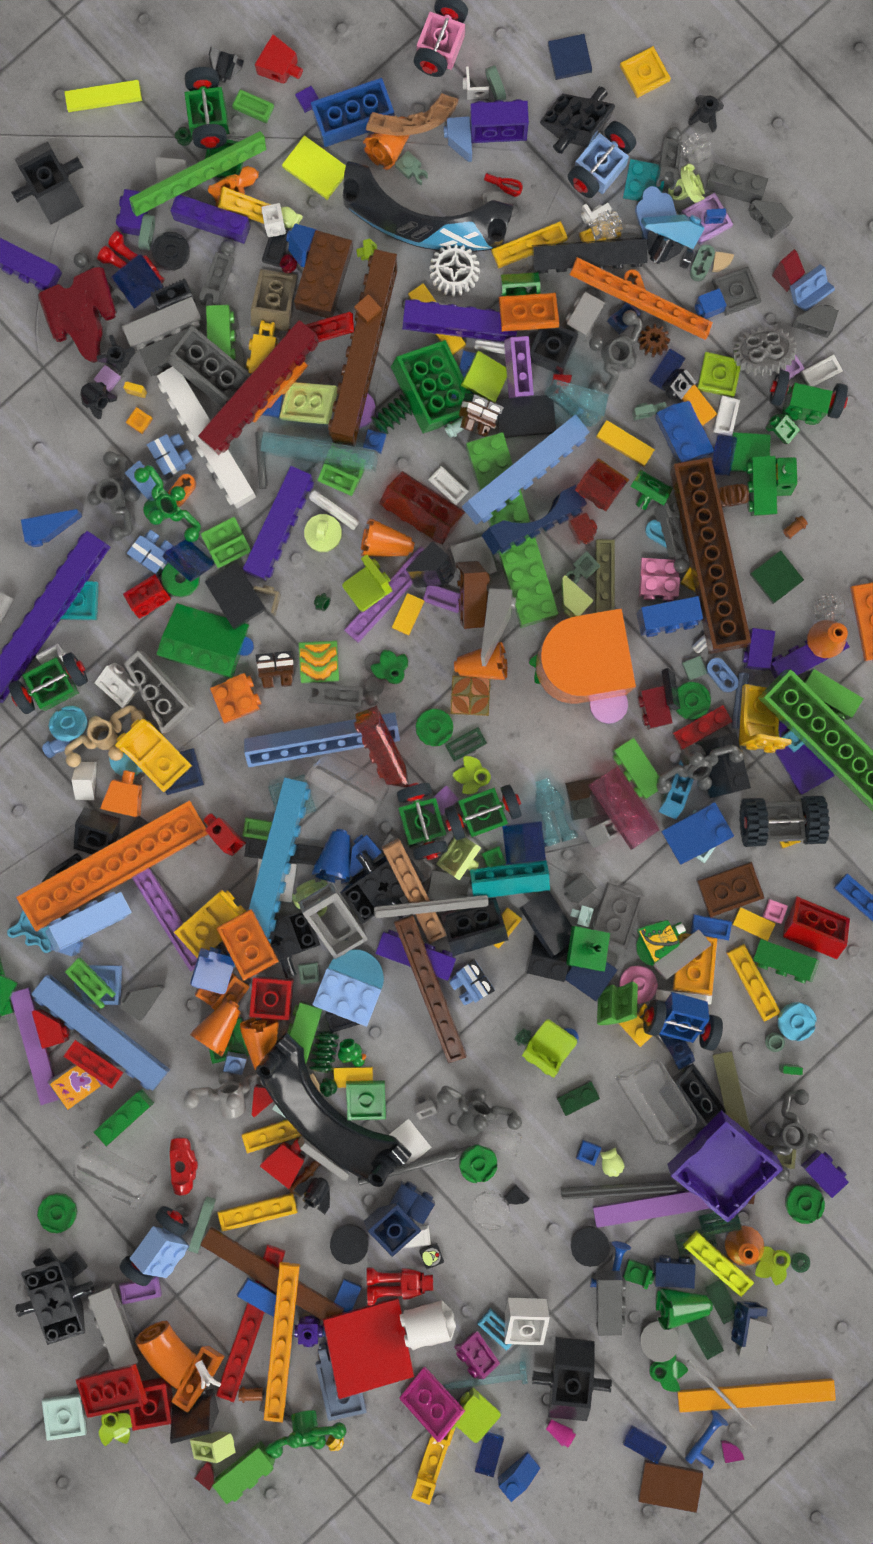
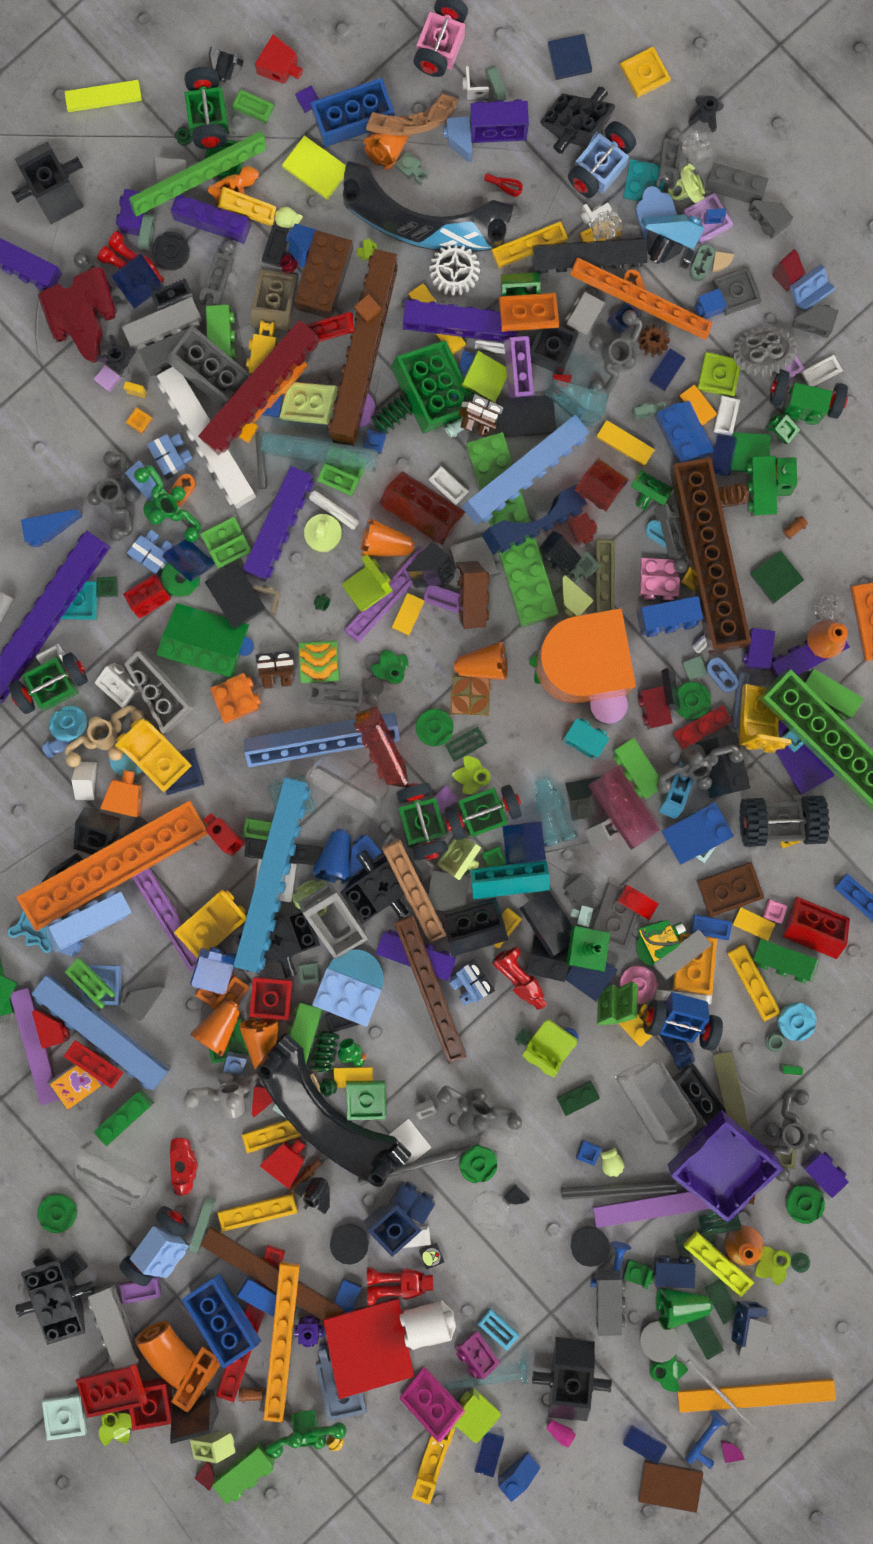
(96, 397): black brick -> none
(107, 586): none -> dark green plate
(206, 1378): white bar -> none
(221, 1321): none -> blue brick
(247, 944): orange tile -> none
(248, 432): none -> light orange tile
(273, 220): white bracket -> none
(322, 1159): light grey tile -> none
(430, 906): light grey axle -> none
(498, 614): light grey wedge -> none
(525, 986): none -> red piece
(526, 1321): white slope -> none
(559, 553): none -> black brick
(585, 738): none -> teal brick
(637, 902): none -> red slope
(678, 384): black brick -> none

